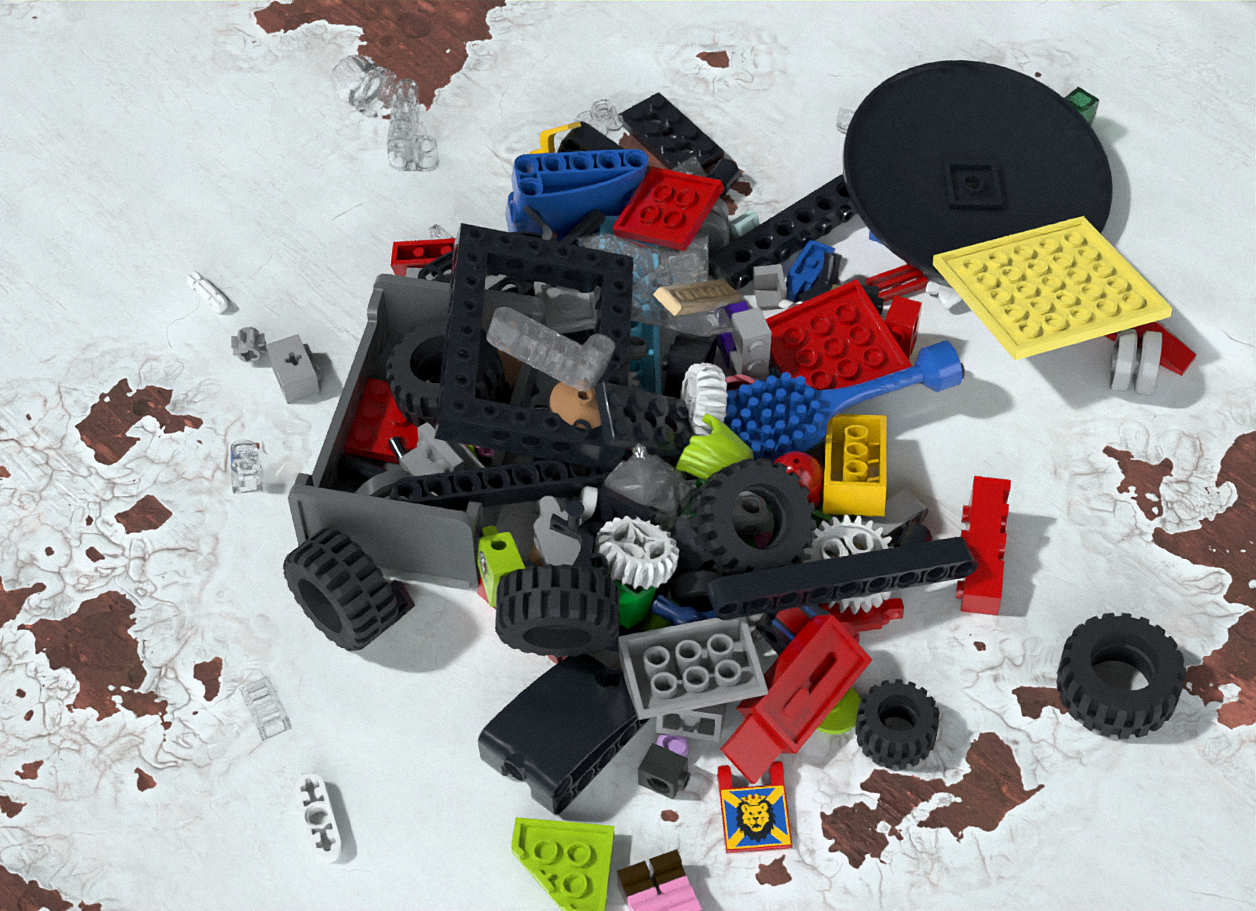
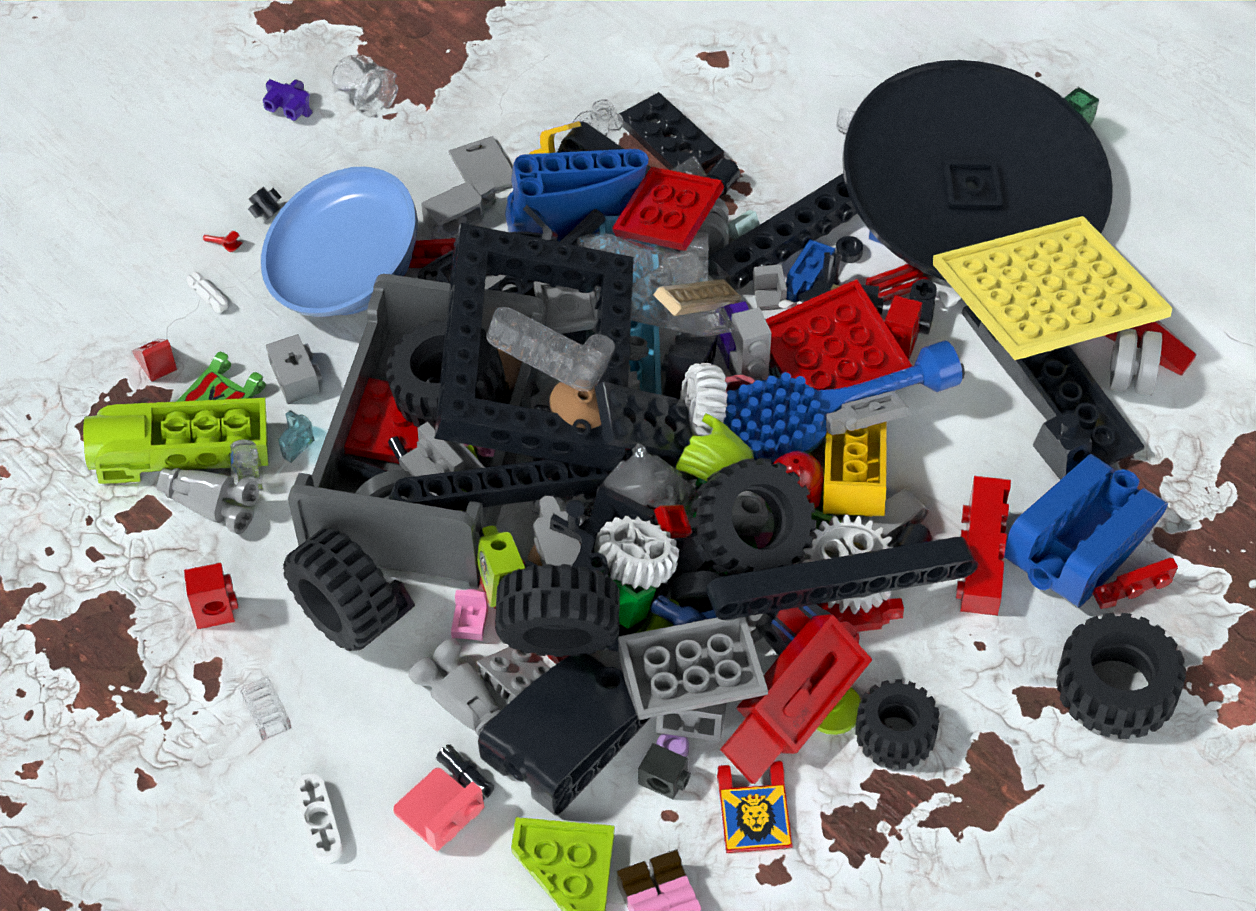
(156, 358): none -> red slope
(171, 436): none -> lime brick
(204, 495): none -> light grey piece
(210, 595): none -> red brick
(214, 386): none -> bright green flag
(228, 242): none -> red hand
(248, 344): light grey gear -> none
(264, 203): none -> black gear
(288, 96): none -> dark purple hips
(297, 437): none -> clear light blue bracket
(338, 240): none -> medium blue dish
(404, 147): clear beam -> none
(439, 807): none -> coral bracket
(459, 205): none -> light grey hinge
(461, 691): none -> light grey piece
(463, 770): none -> black pin
(469, 614): none -> bright pink bracket
(481, 162): none -> light grey container
(511, 671): none -> light grey hinge
(589, 498): white tile -> none
(673, 520): none -> red tile
(850, 249): none -> black tile
(866, 412): none -> light grey hinge
(925, 292): none -> black piece
(1061, 384): none -> black slope
(1062, 443): none -> black torso
(1083, 529): none -> blue panel
(1136, 582): none -> red hinge

